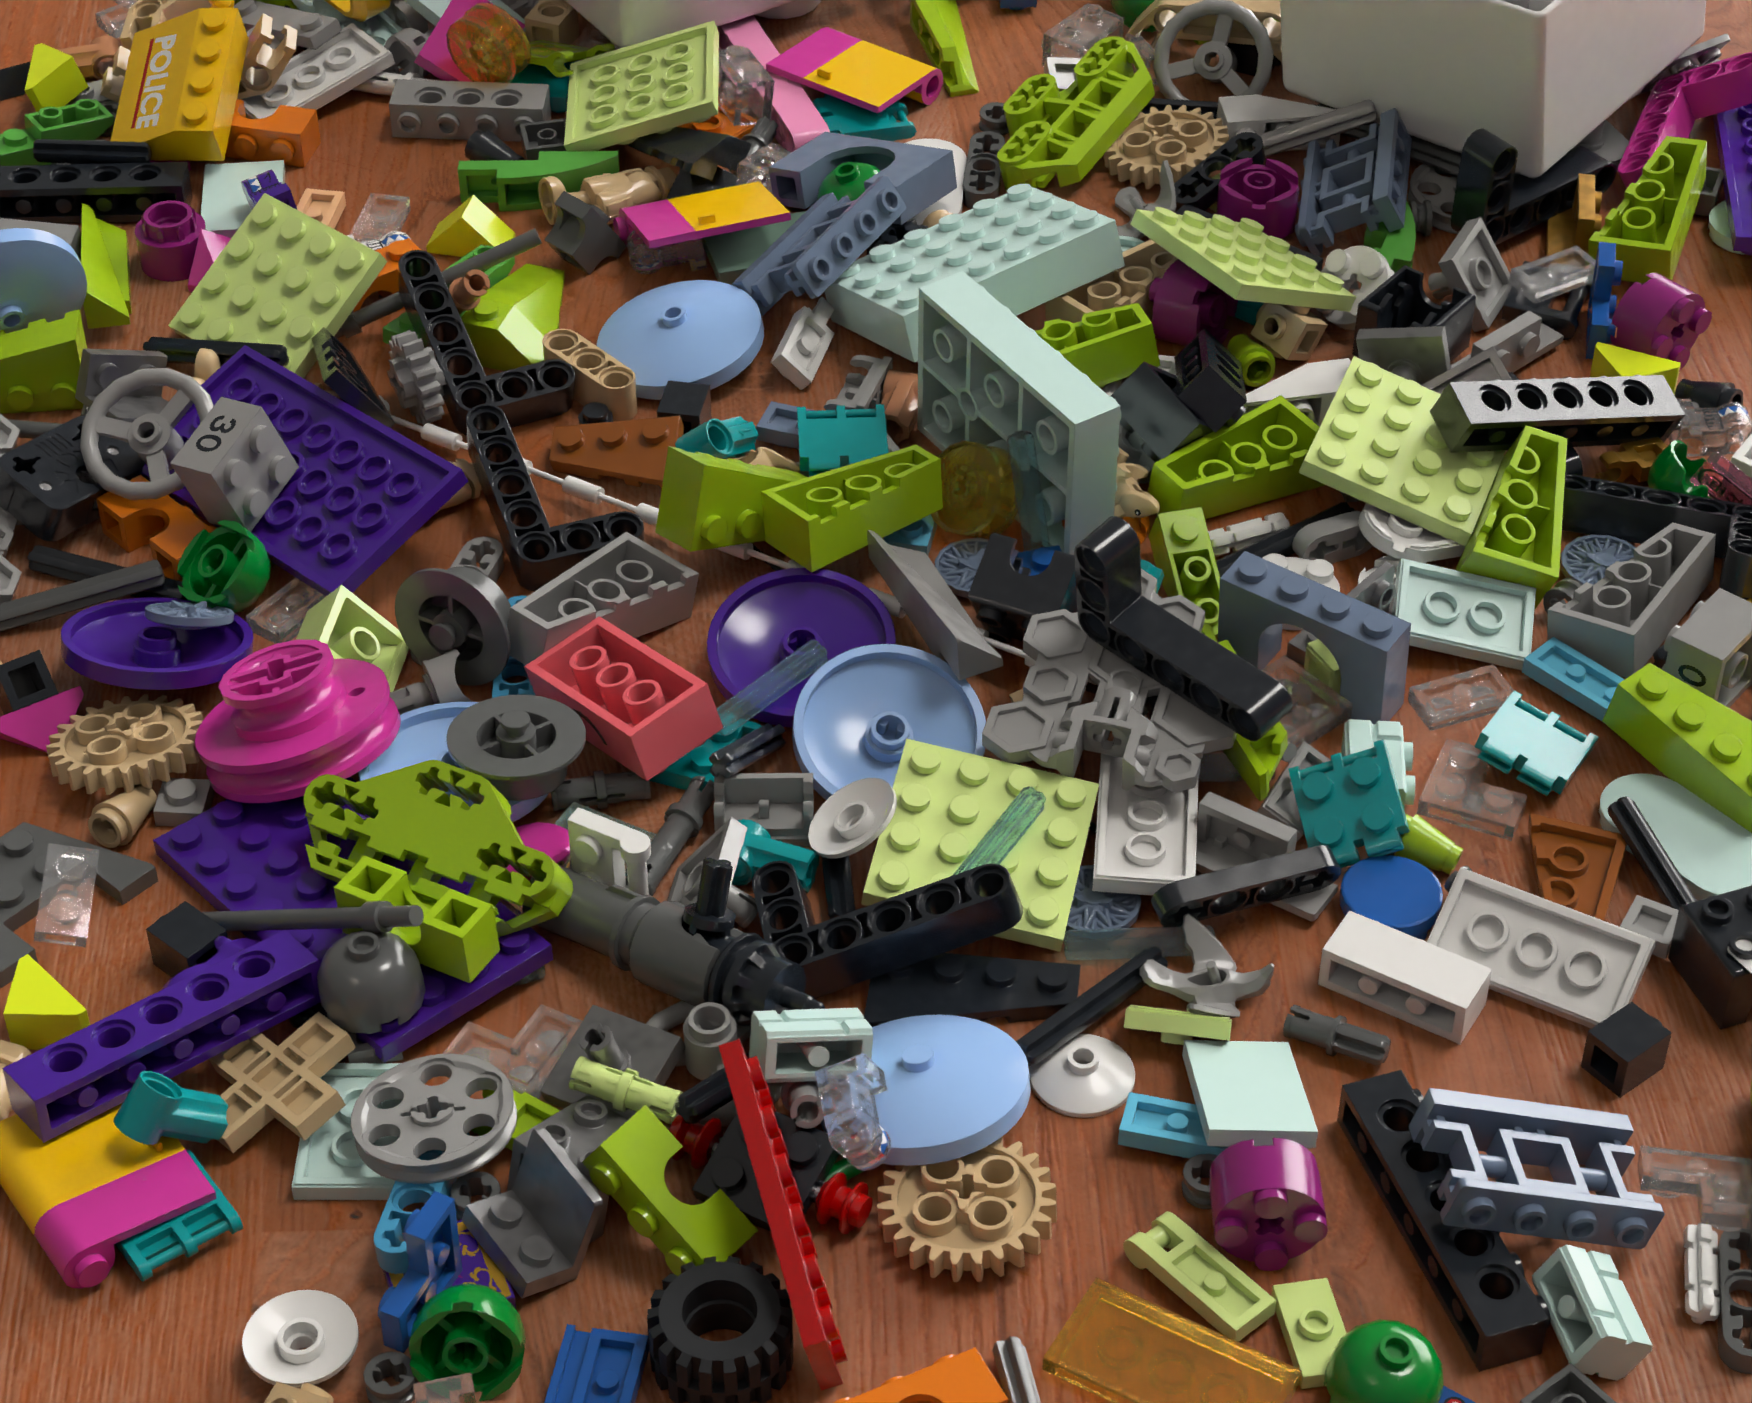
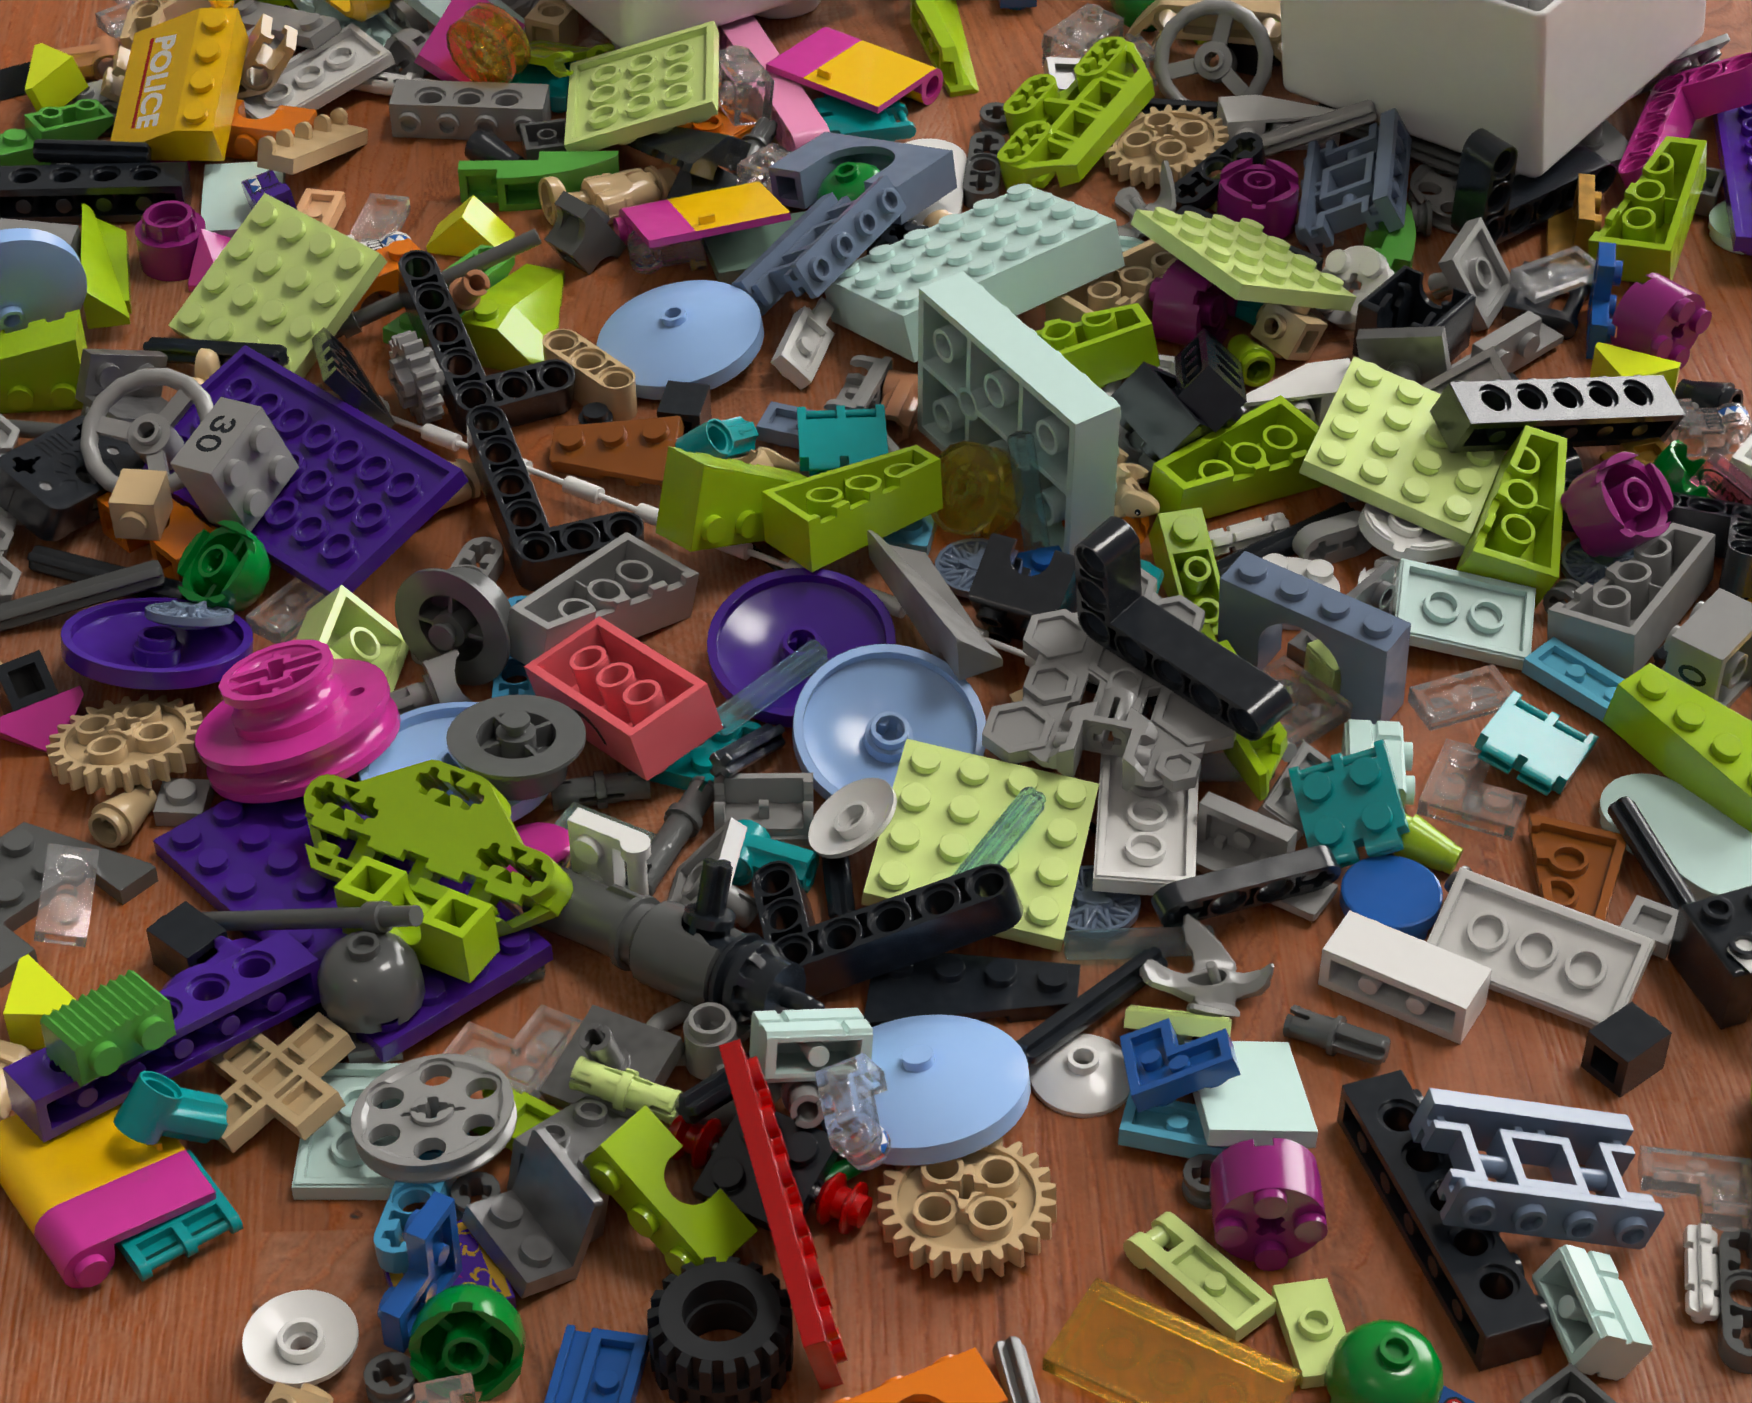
(107, 1027): none -> bright green brick
(140, 504): none -> tan brick
(310, 146): none -> tan hinge
(1164, 1071): none -> blue plate
(1618, 505): none -> magenta brick

